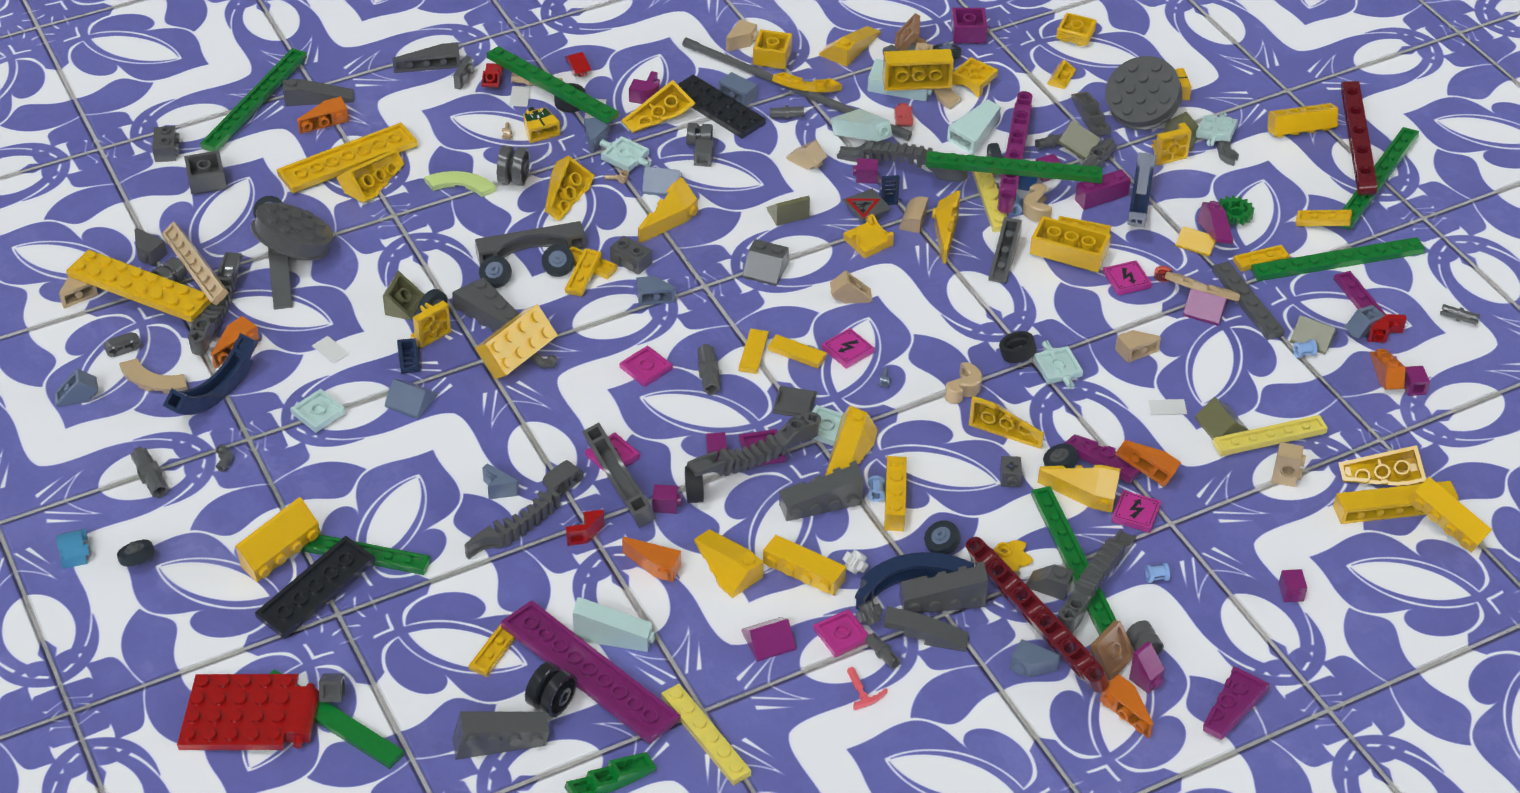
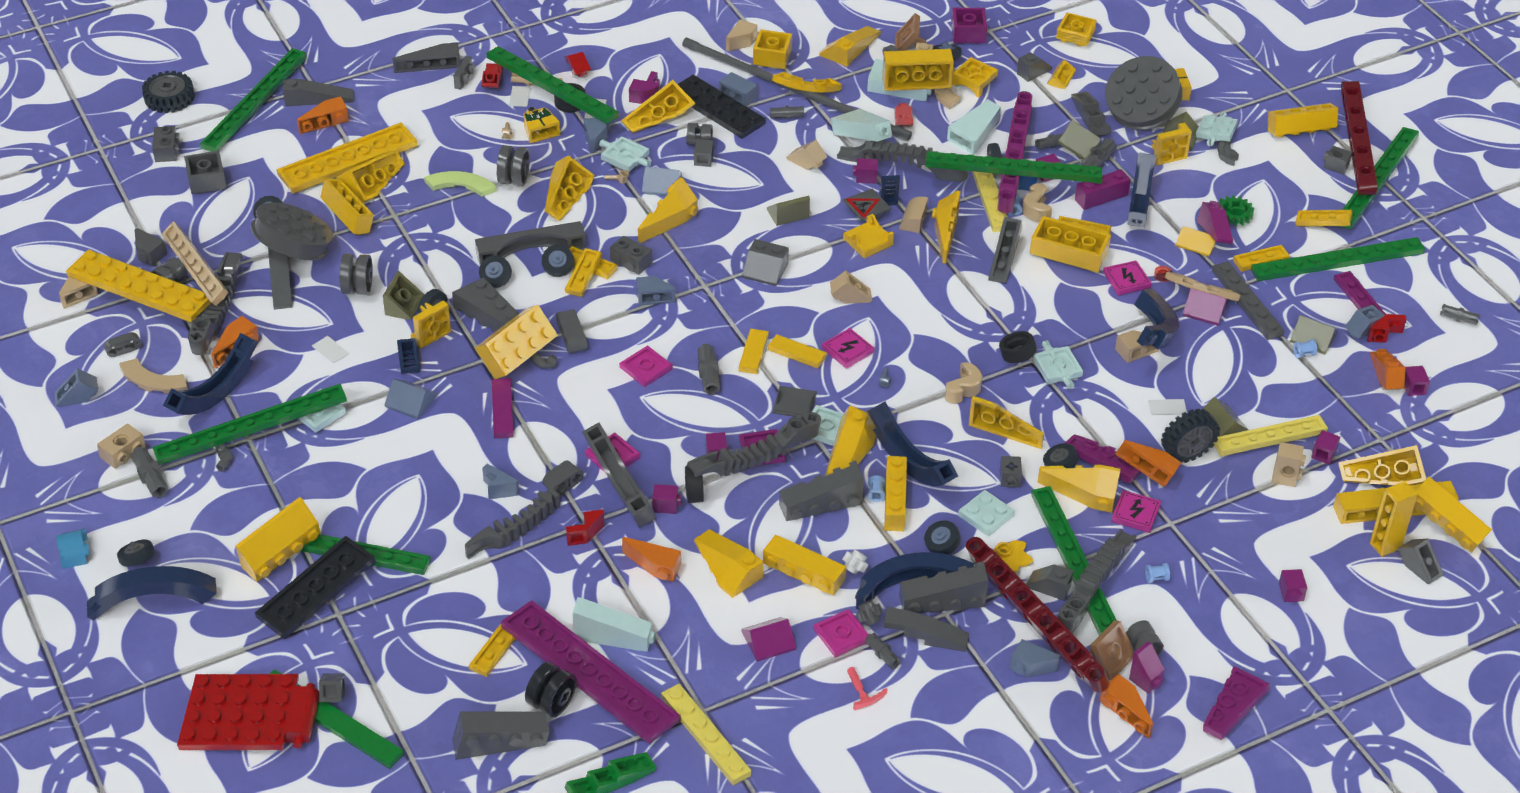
(119, 445): none -> tan brick
(148, 581): none -> dark blue arch
(168, 91): none -> black wheel
(249, 424): none -> green plate
(347, 206): none -> yellow brick
(356, 274): none -> dark grey wheel
(502, 408): none -> magenta tile
(571, 331): none -> dark grey beam
(894, 441): none -> dark blue arch
(986, 513): none -> light aqua plate
(1031, 67): none -> dark grey slope
(1161, 315): none -> dark blue arch
(1190, 435): none -> black wheel
(1325, 447): none -> magenta brick
(1337, 159): none -> dark grey brick
(1393, 518): none -> yellow brick
(1421, 559): none -> dark grey slope

